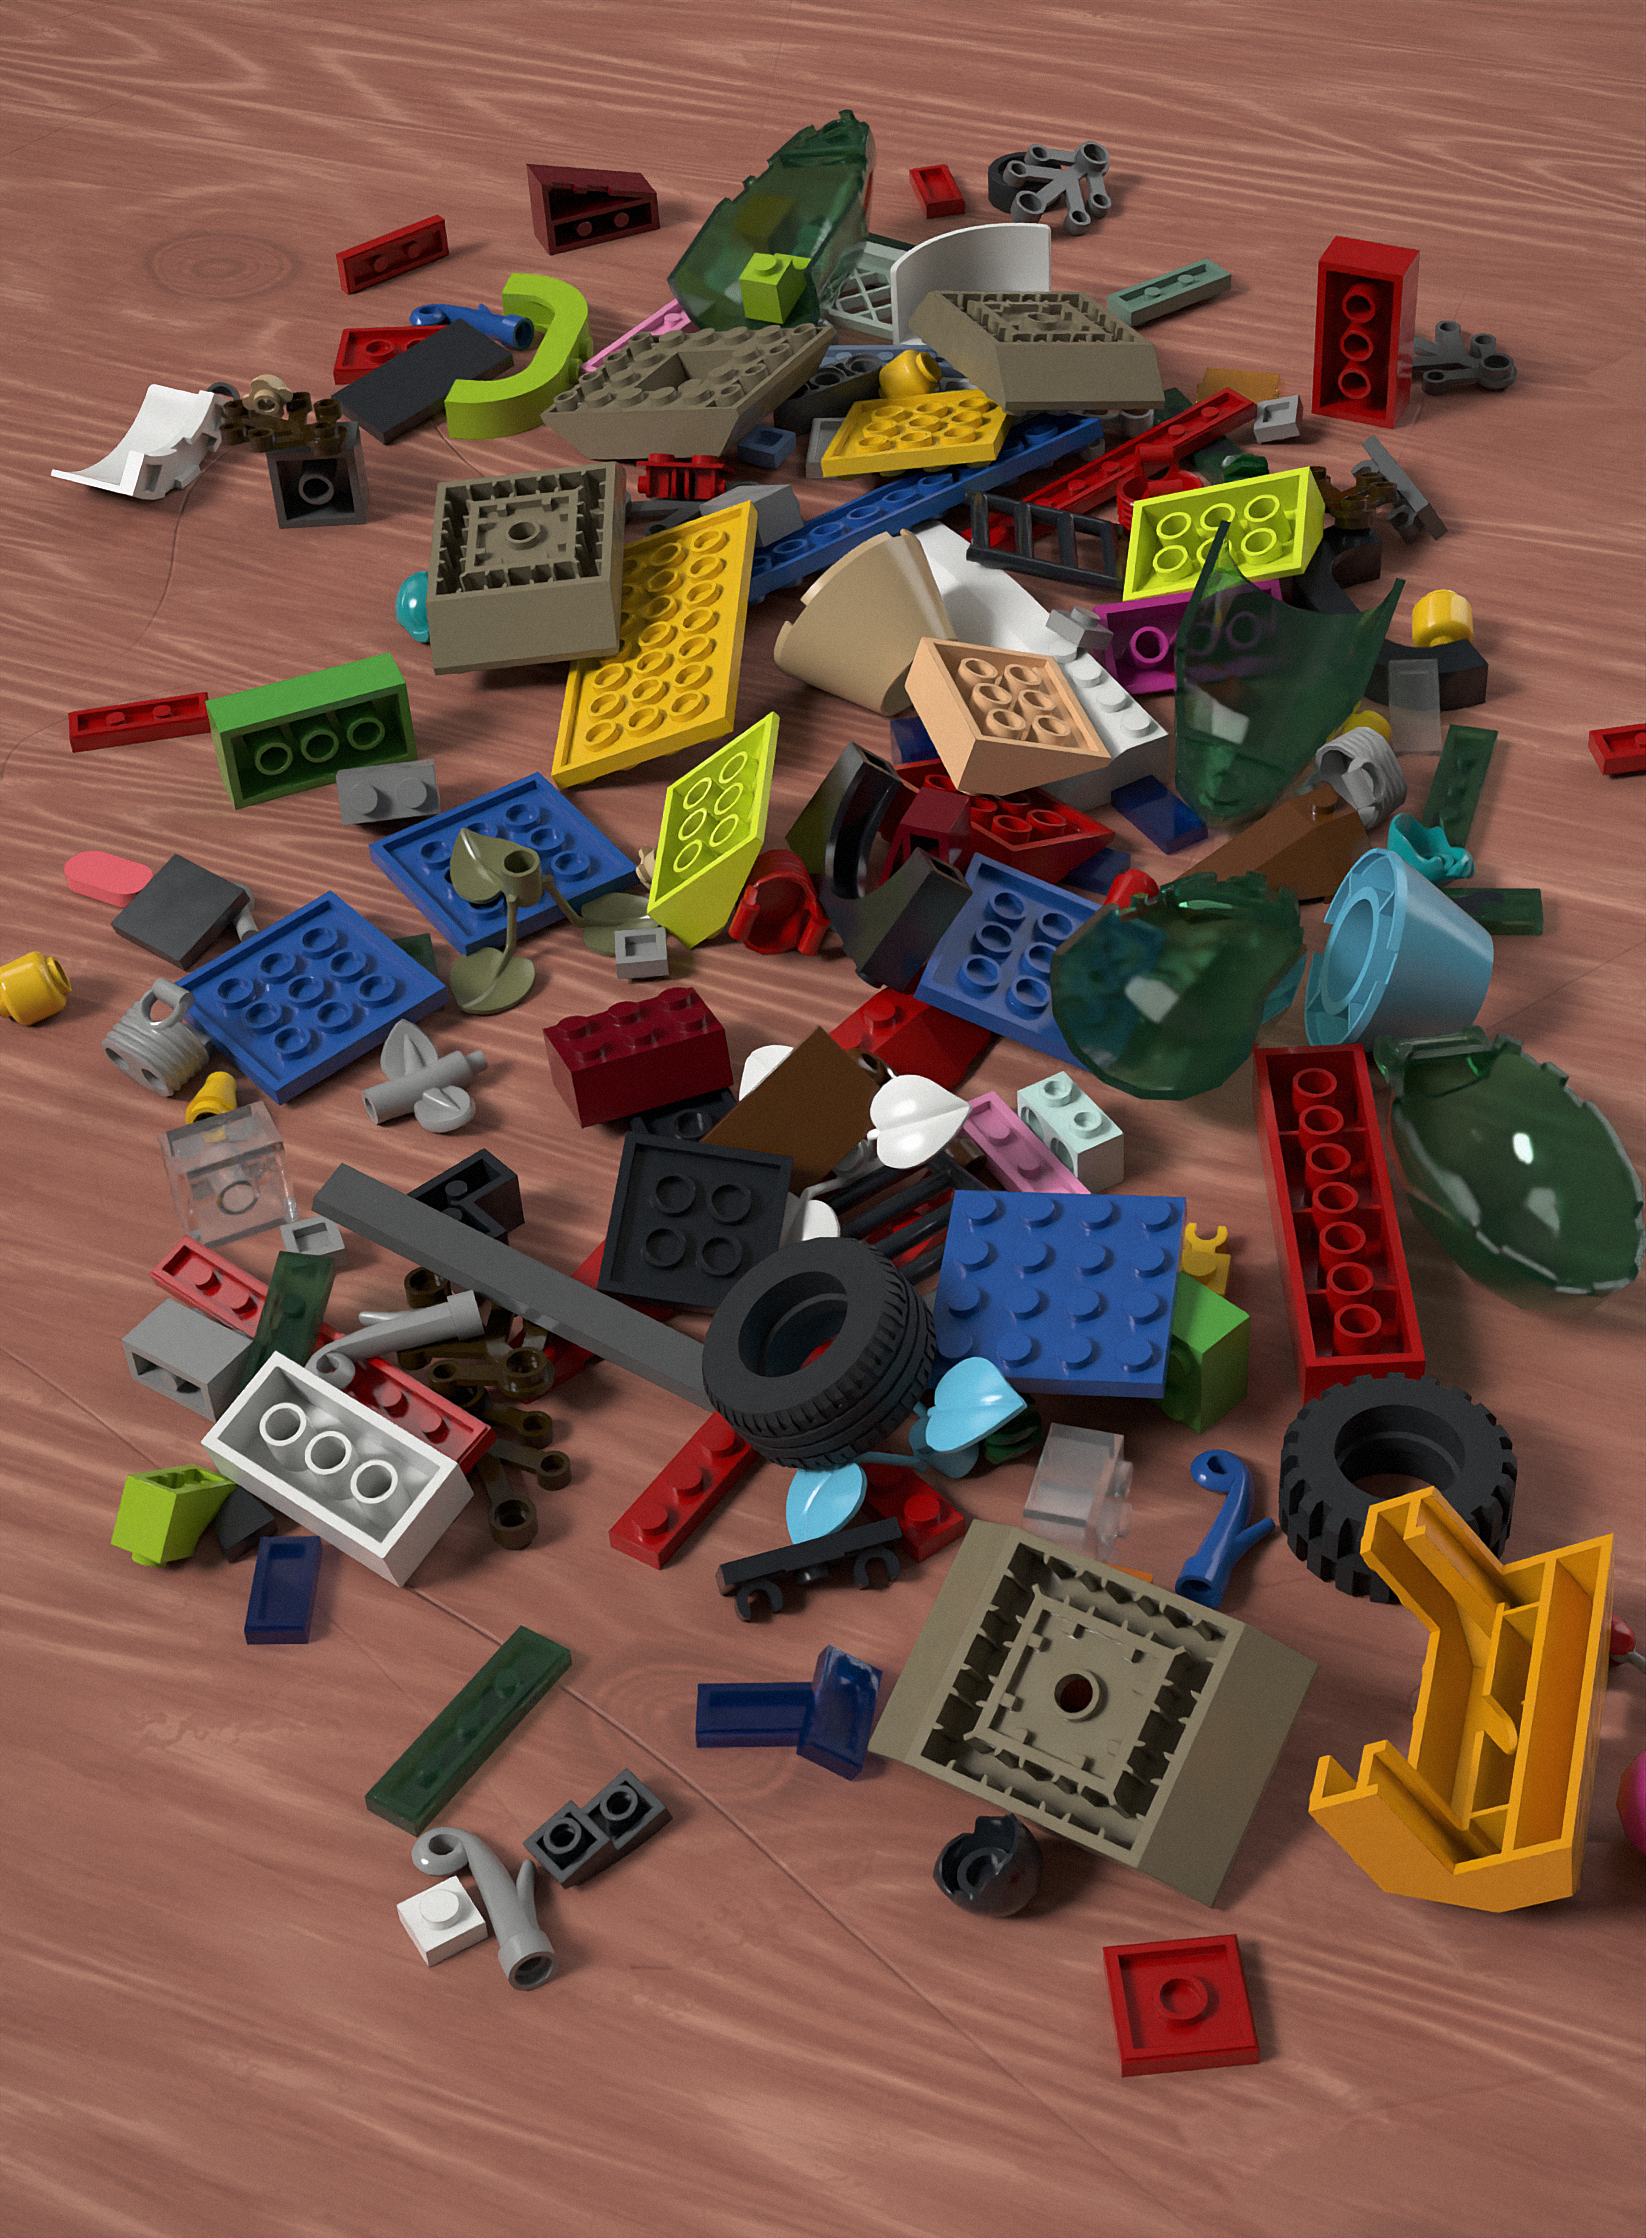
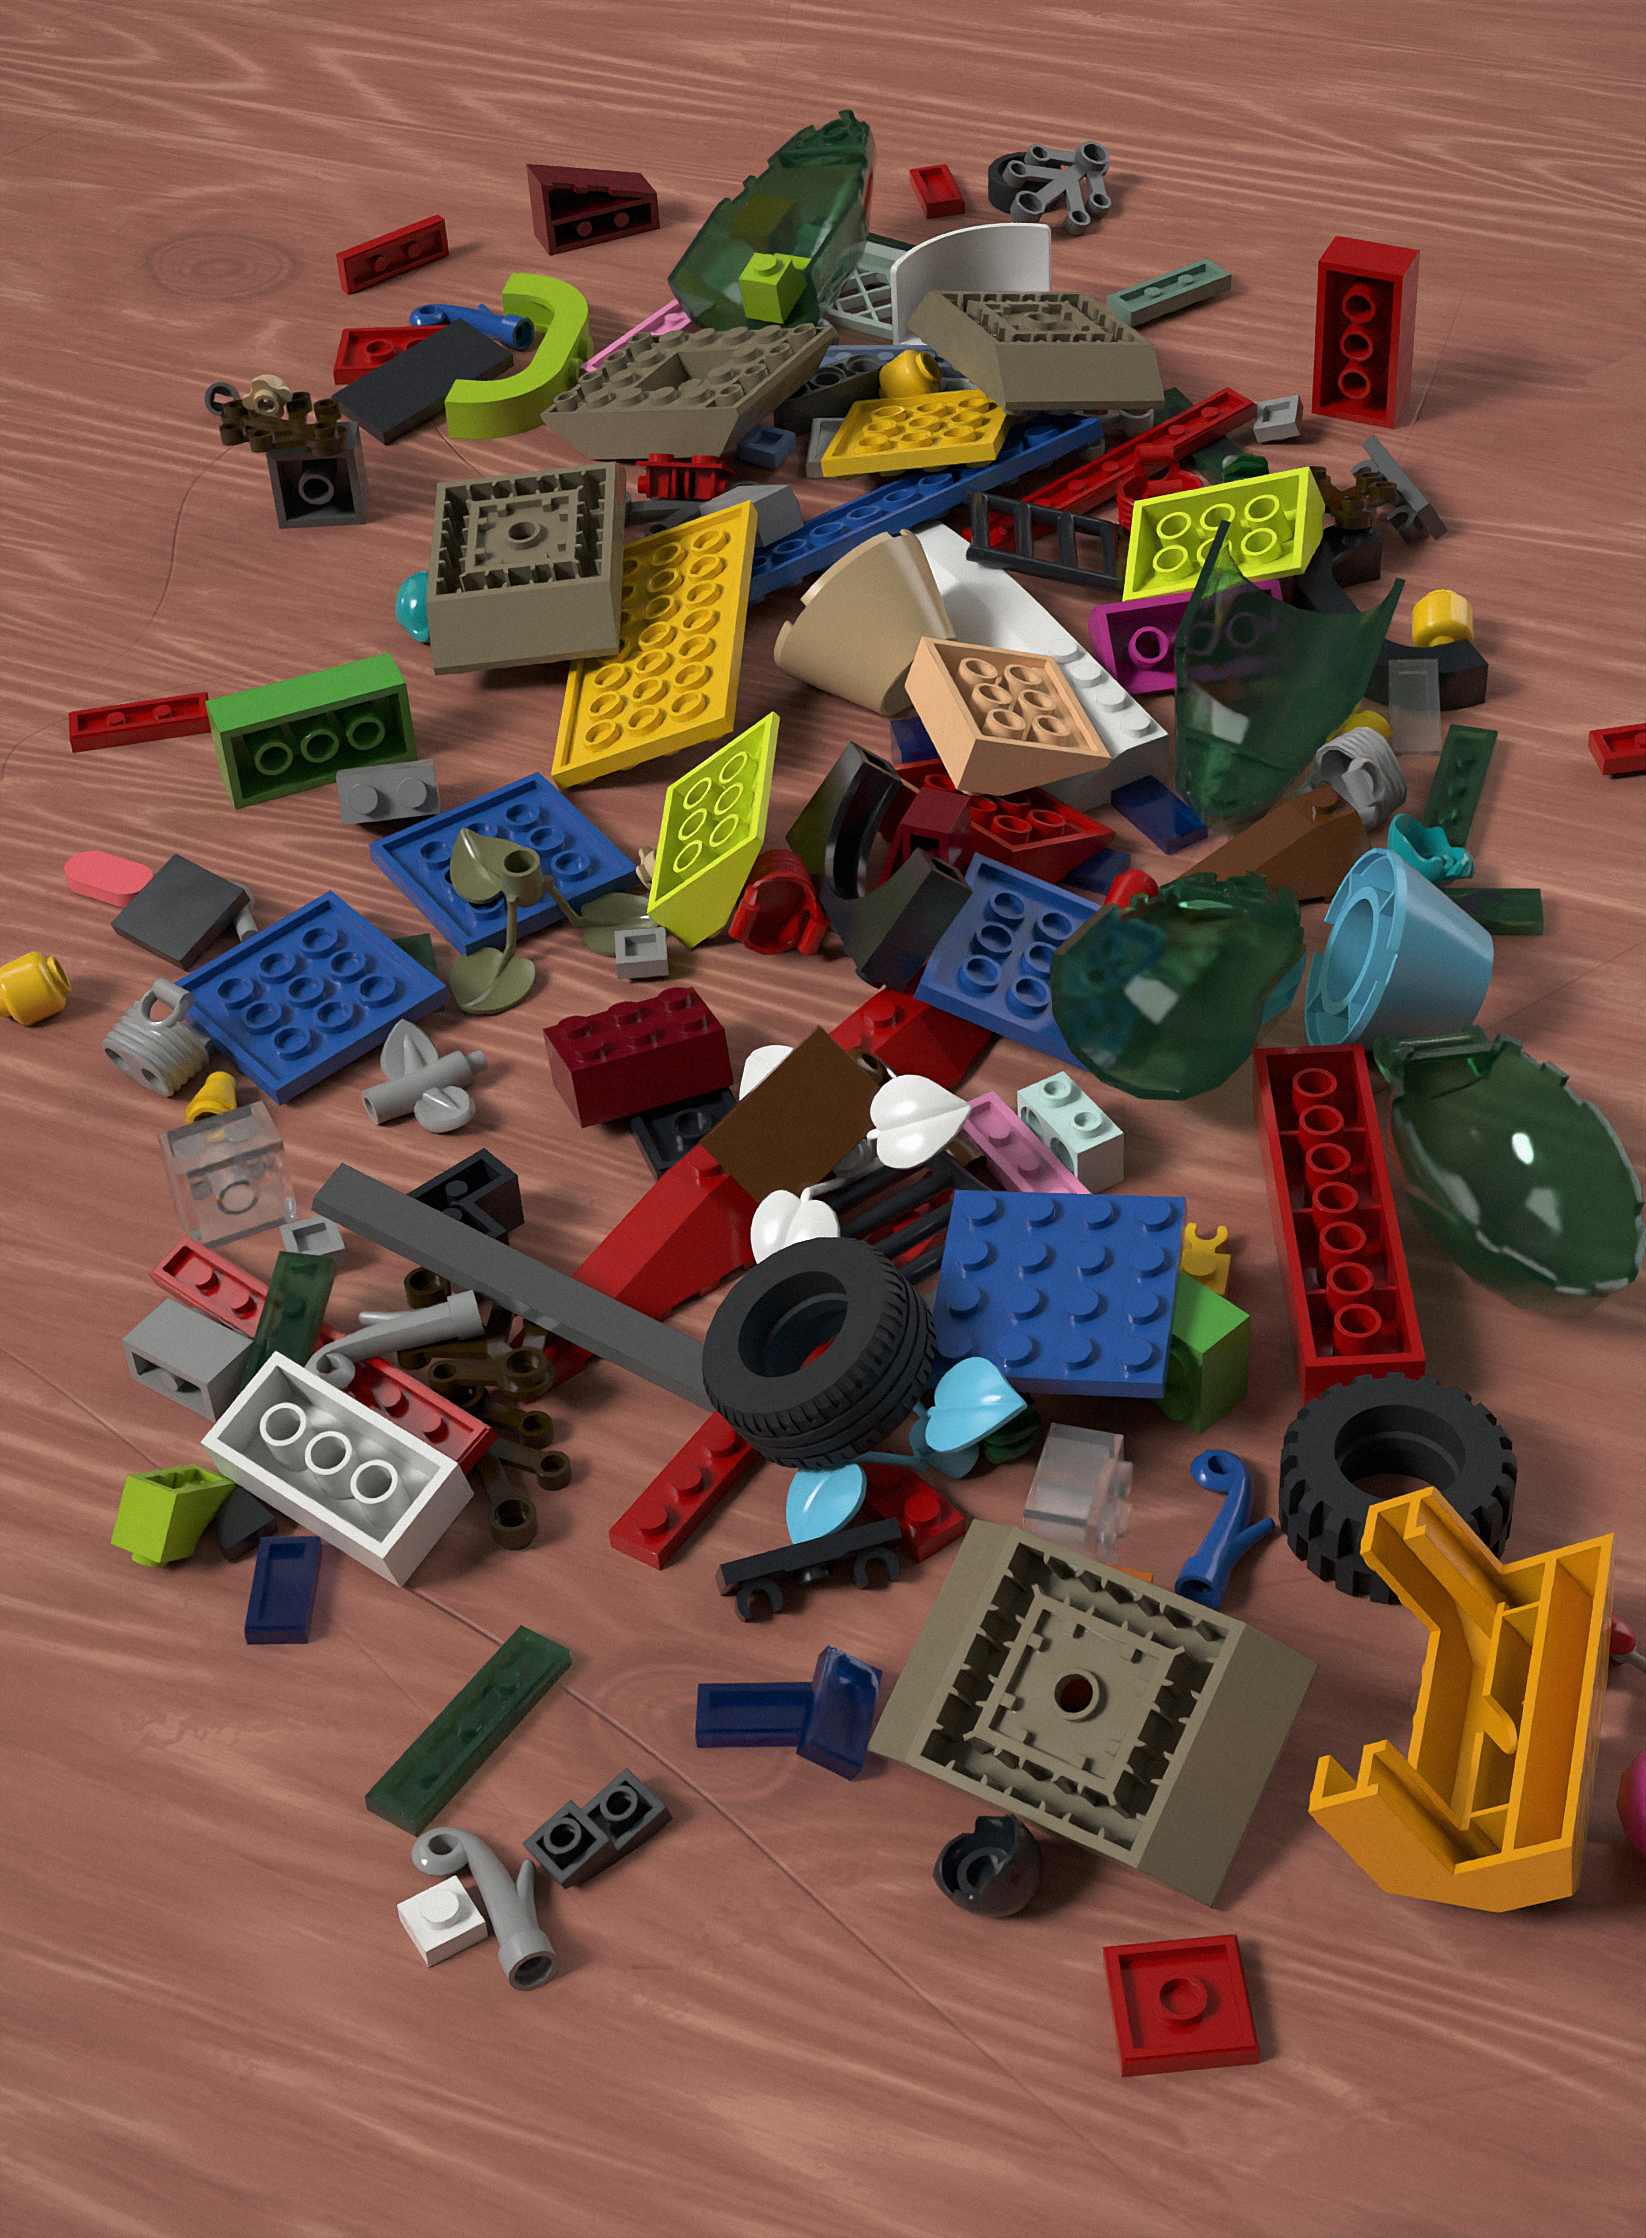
(160, 447): white panel -> none
(690, 1220): black plate -> none
(1080, 628): light grey plate -> none
(1250, 384): clear yellow piece -> none
(1492, 371): dark grey plant -> none

